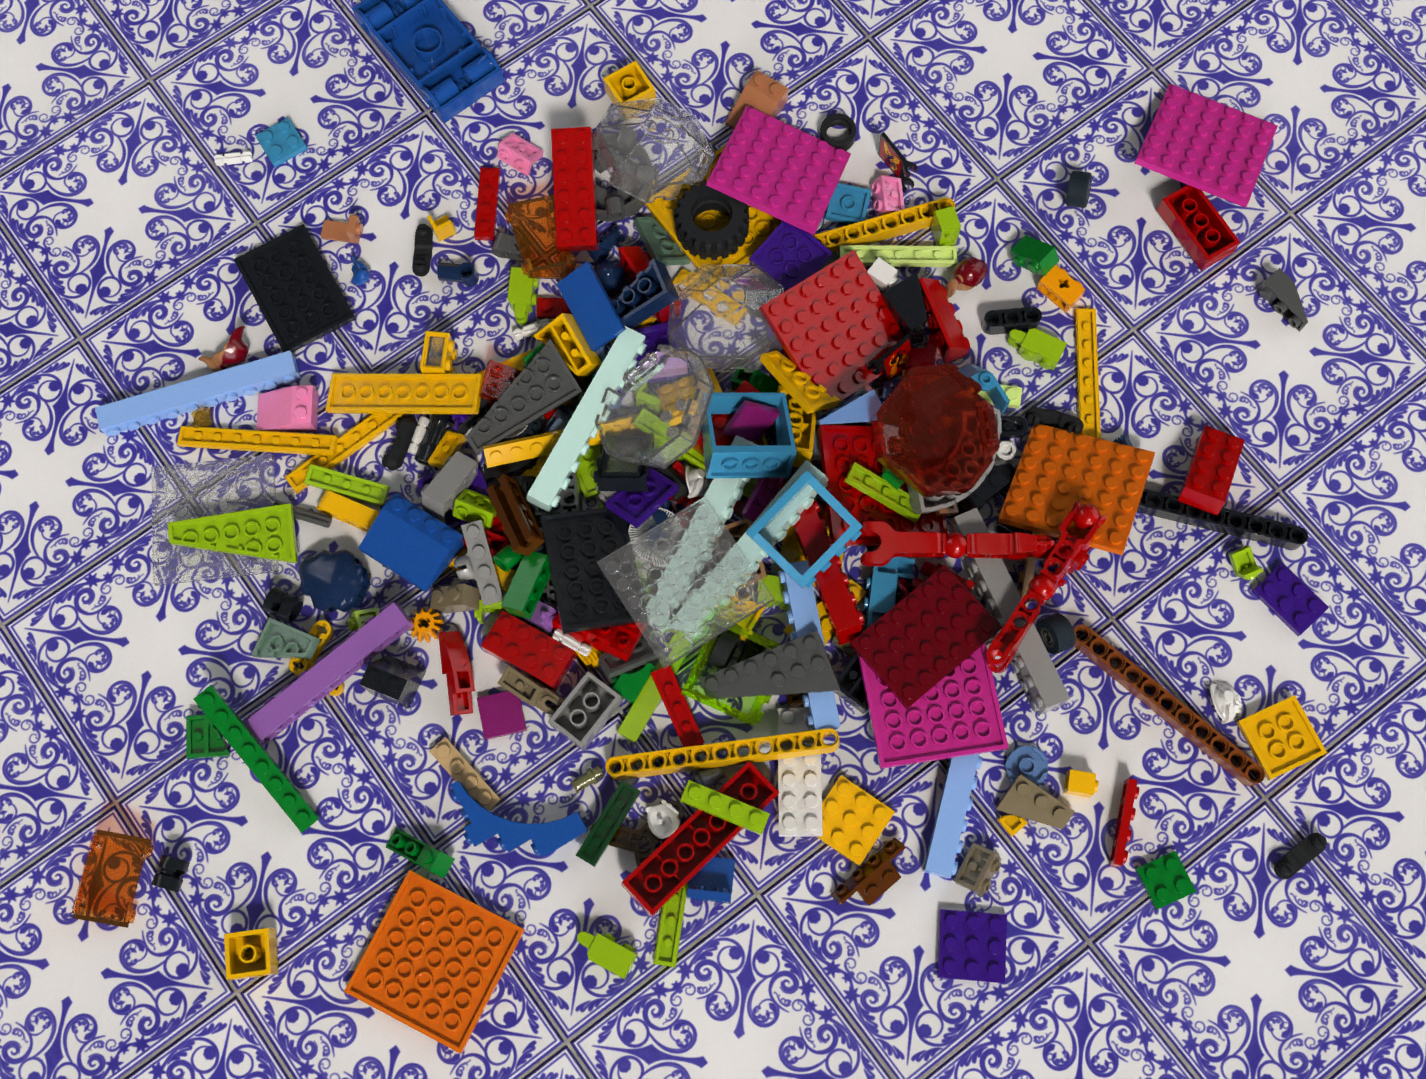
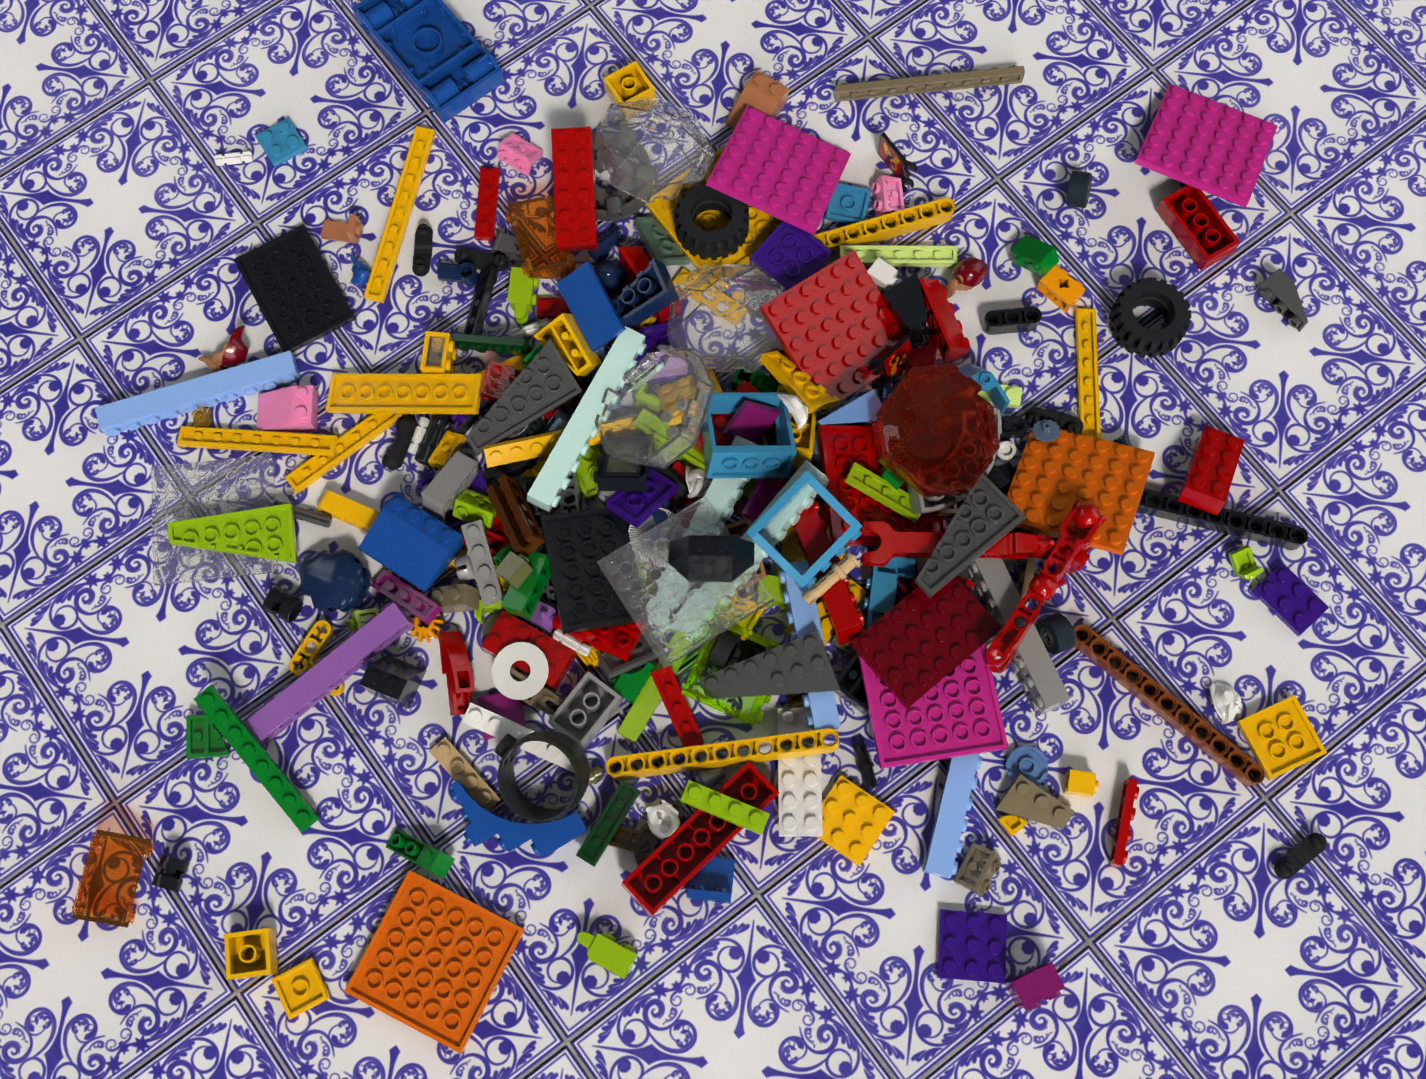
(284, 642): sand green wing -> none
(301, 988): none -> yellow tile
(347, 485): lime plate -> none
(399, 215): none -> yellow plate
(406, 597): none -> magenta plate
(442, 227): yellow panel -> none
(481, 260): none -> black piece
(481, 300): none -> black plate
(491, 343): none -> dark green plate
(500, 726): none -> white plate
(506, 780): none -> pearl dark grey cylinder
(514, 569): none -> olive brick
(538, 670): none -> white sticker
(670, 929): lime tile -> none
(711, 557): none -> black wedge
(796, 407): none -> white hat
(837, 572): none -> tan pin
(841, 120): black tyre -> none
(865, 766): none -> black pin
(873, 877): reddish brown bracket -> none
(931, 83): none -> dark tan plate
(945, 227): lime brick -> none
(973, 530): none -> dark grey wing
(1034, 986): none -> magenta brick
(1037, 347): lime hinge -> none
(1046, 430): none -> sand blue piece
(1156, 295): none -> black tyre
(1165, 880): green plate -> none

